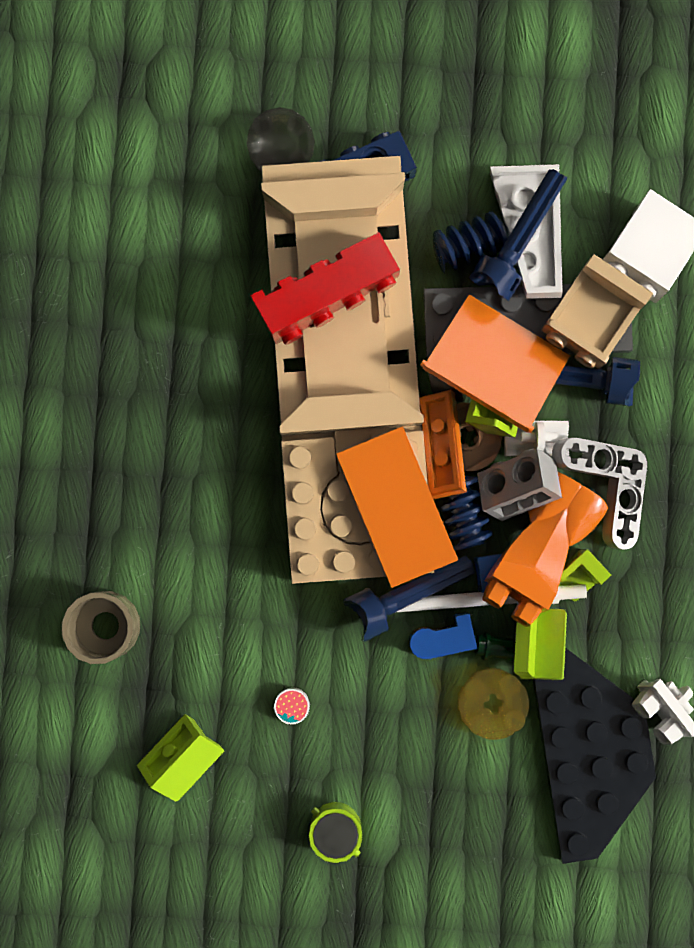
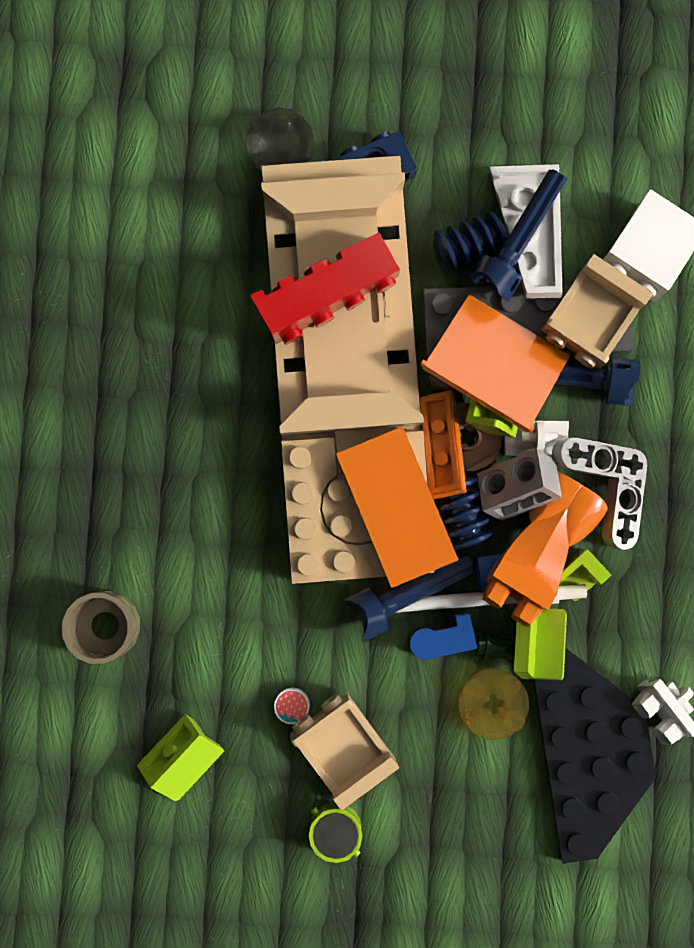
(343, 749): none -> tan panel

